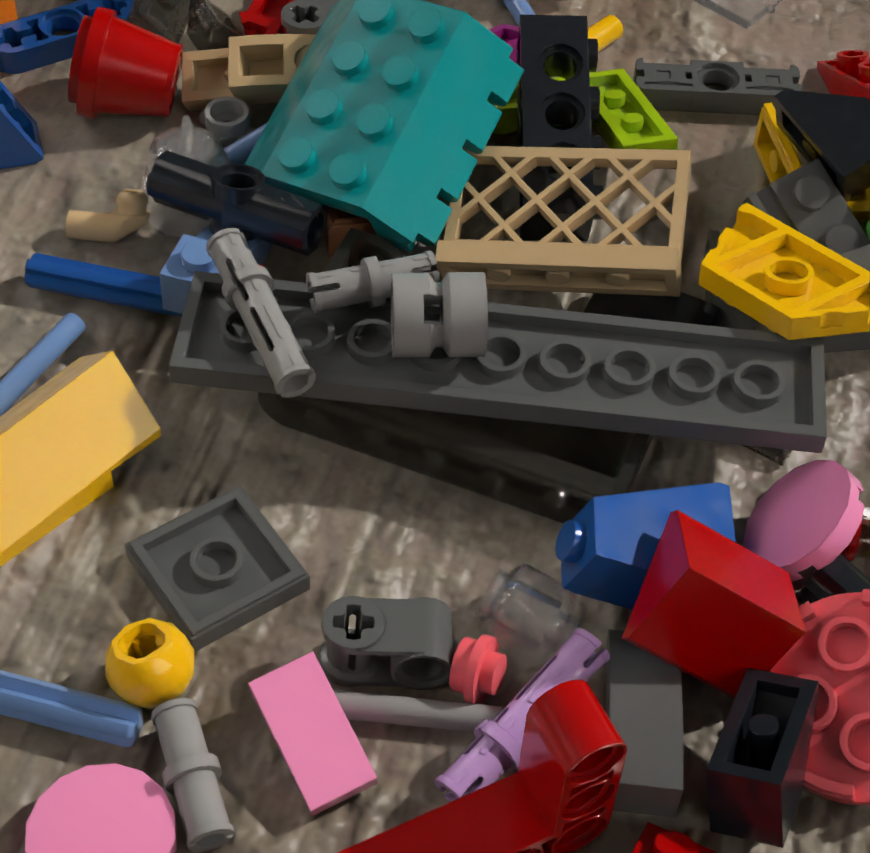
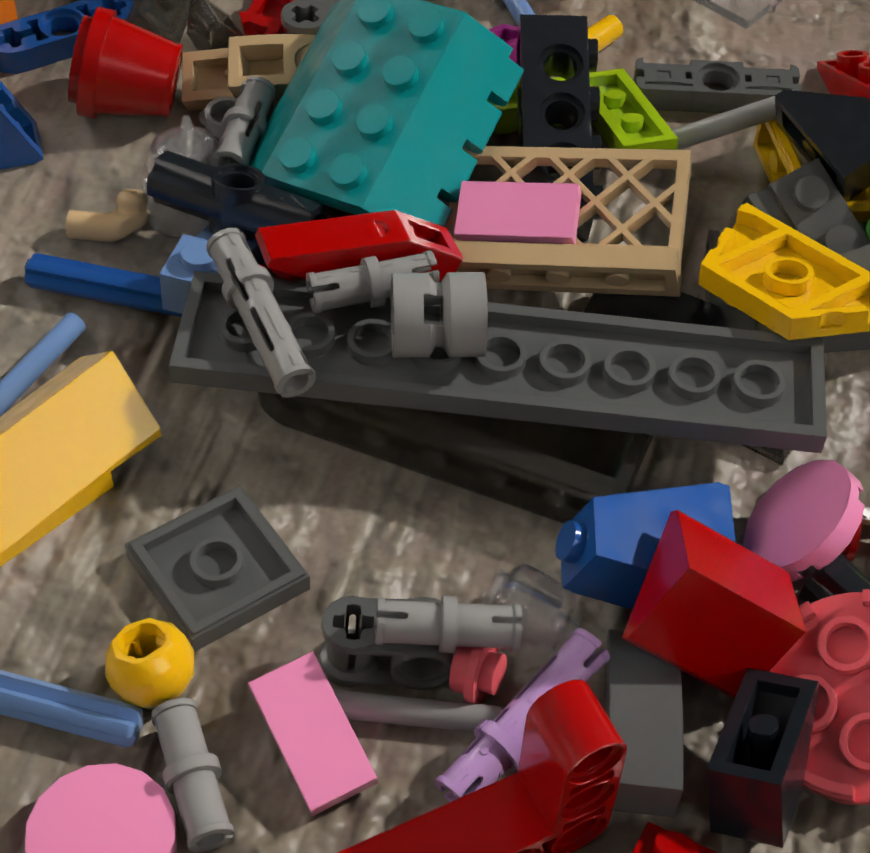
(245, 122): none -> light grey pin
(343, 241): none -> red slope
(448, 624): none -> light grey pin
(518, 212): none -> bright pink tile
(726, 123): none -> light grey bar

